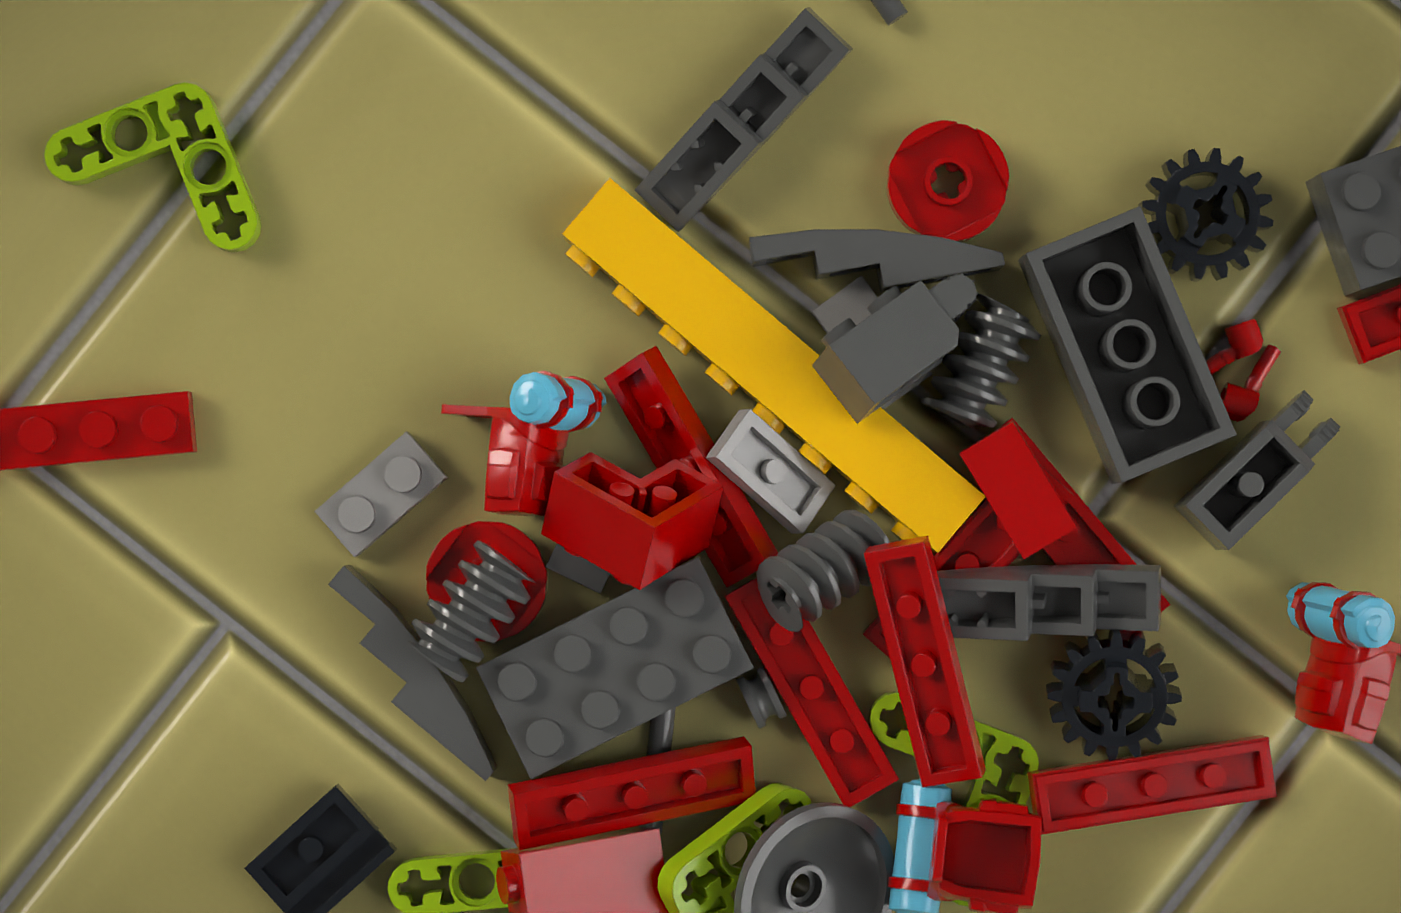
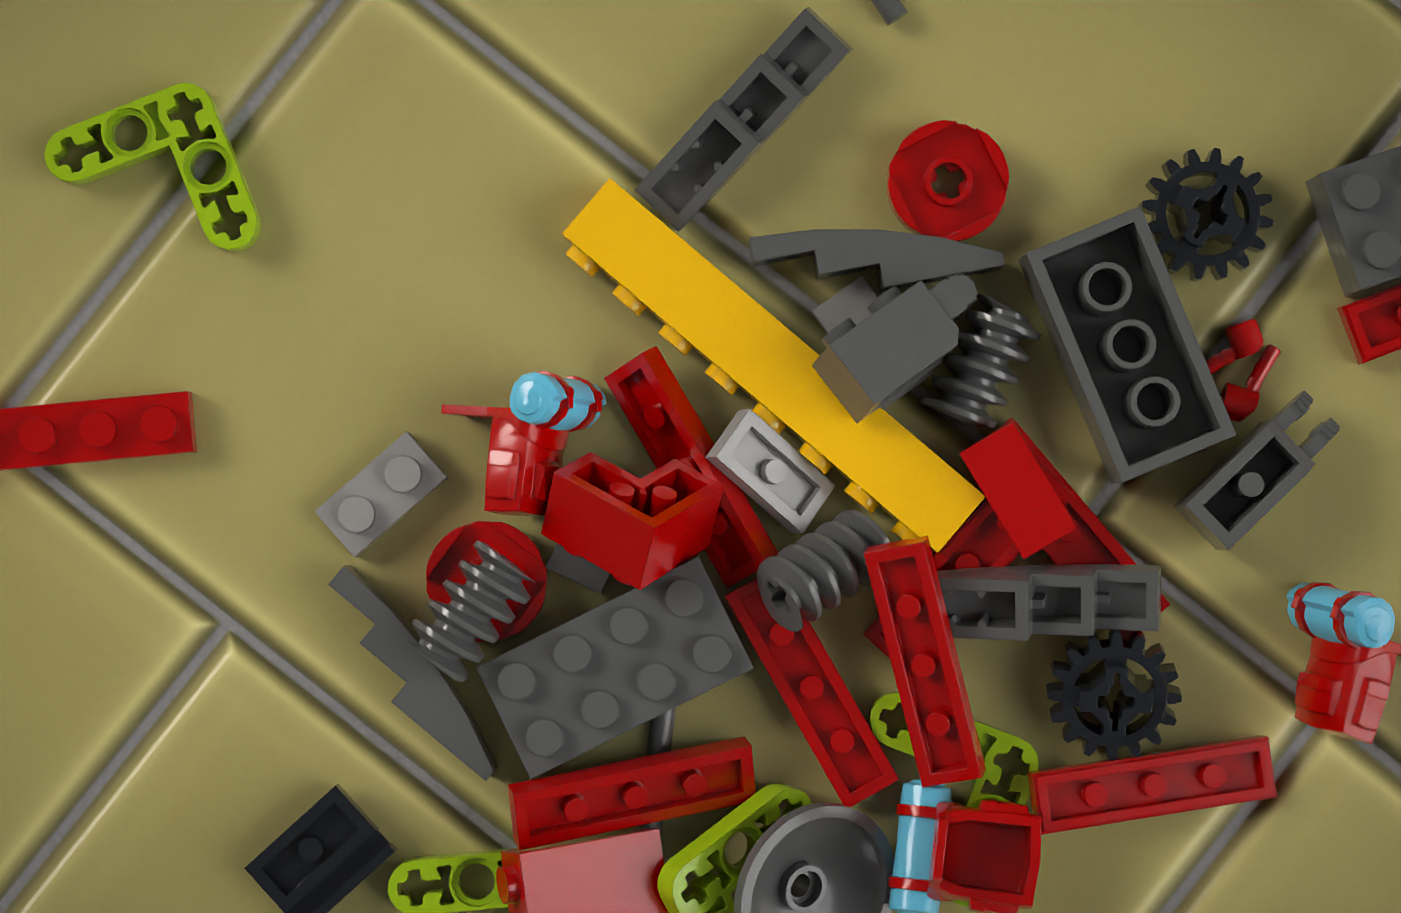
(761, 697): dark grey bush -> none

